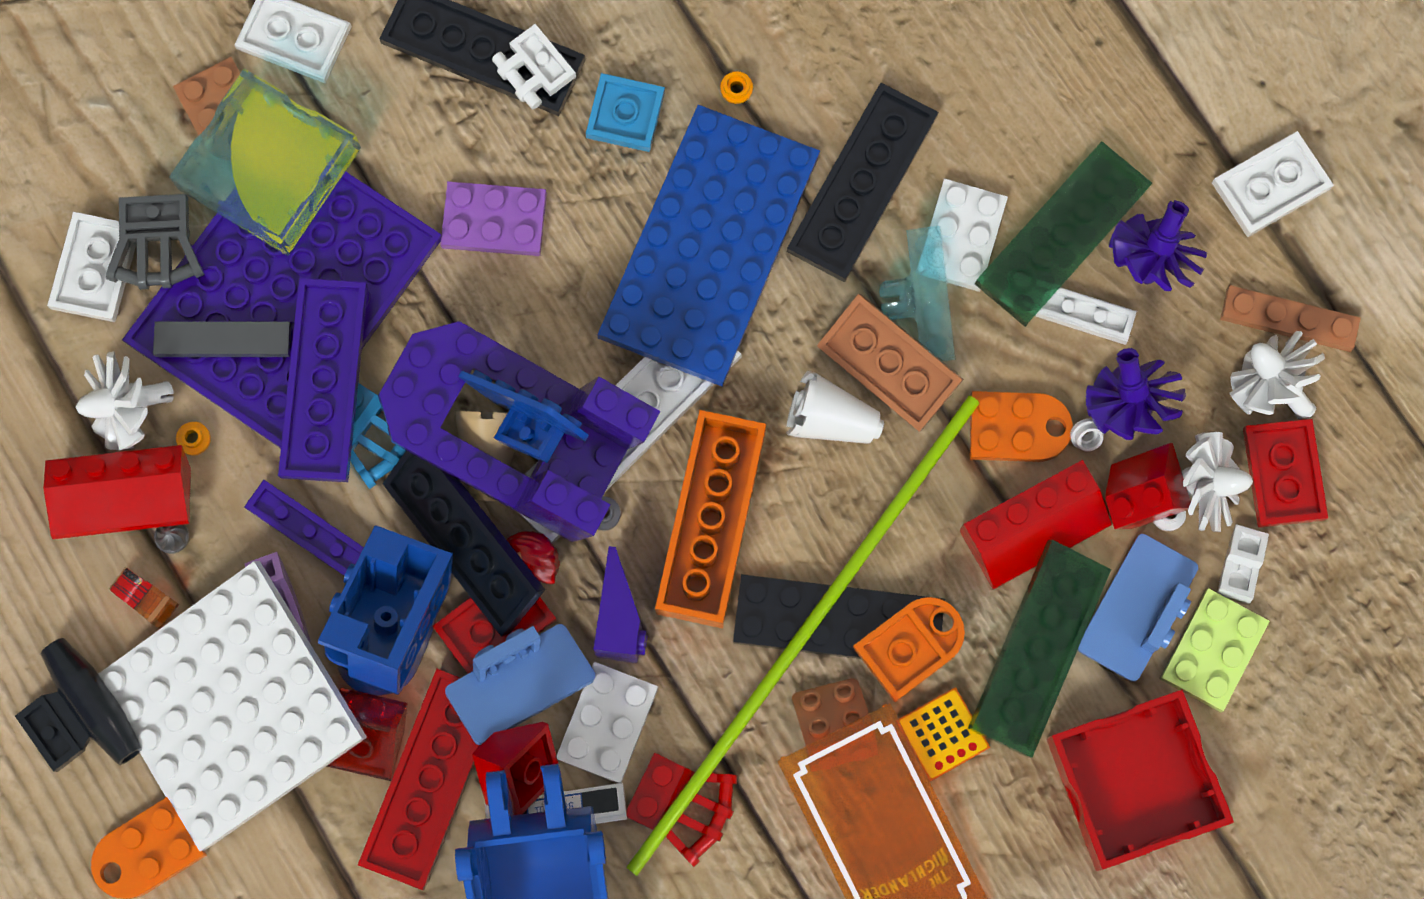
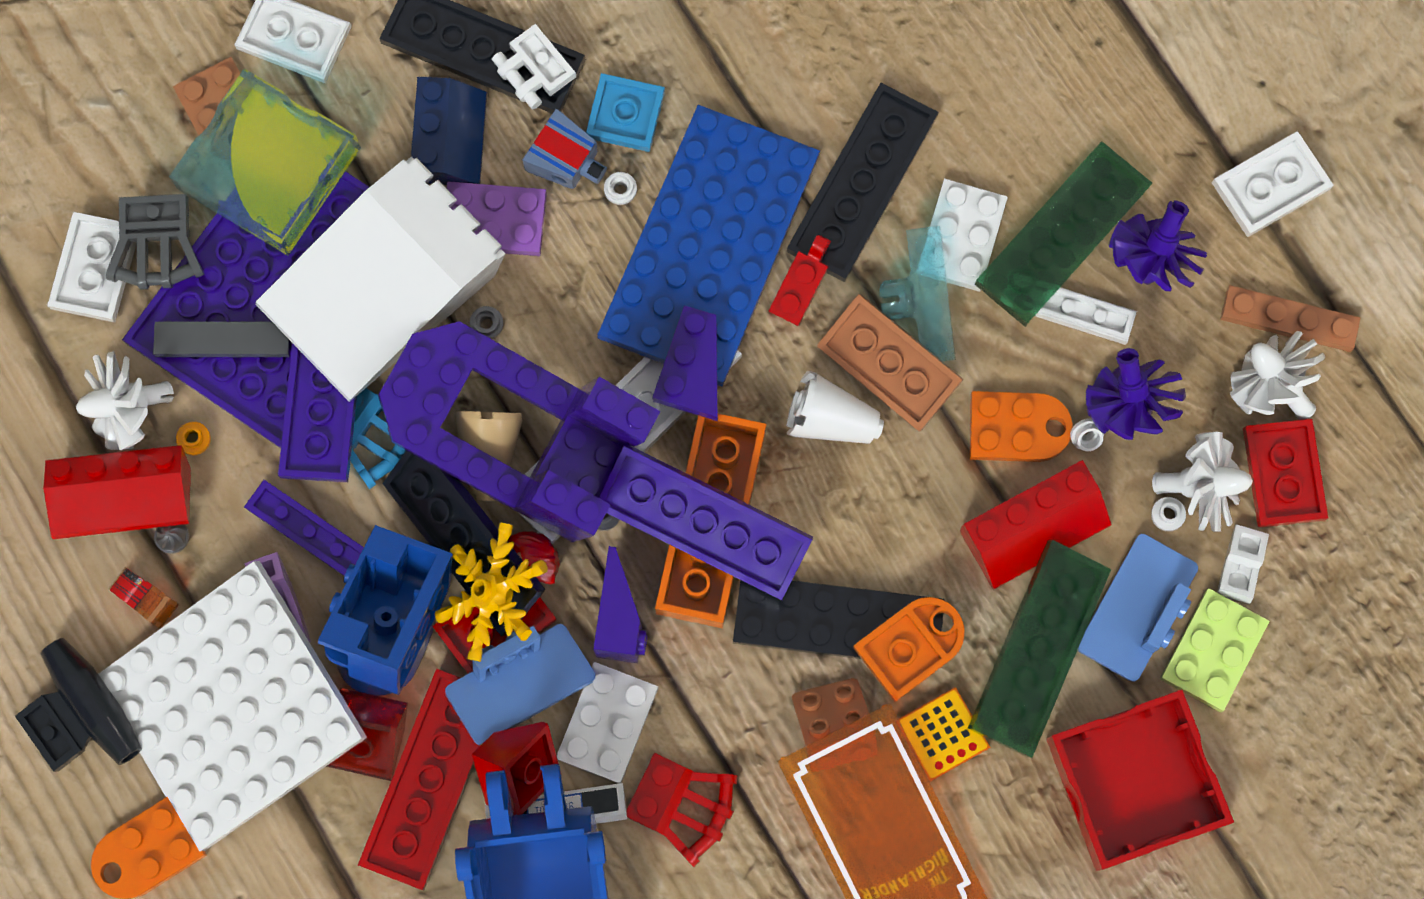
(380, 275): none -> white windscreen
(449, 129): none -> dark blue slope
(483, 313): none -> flat silver plate
(491, 592): none -> yellow piece
(529, 425): blue bracket -> none
(564, 153): none -> torso
(616, 179): none -> white plate
(690, 366): none -> dark purple wing
(704, 521): none -> dark purple plate
(736, 78): light orange plate -> none
(801, 283): none -> red plate
(802, 636): lime piece -> none
(1146, 488): red slope -> none

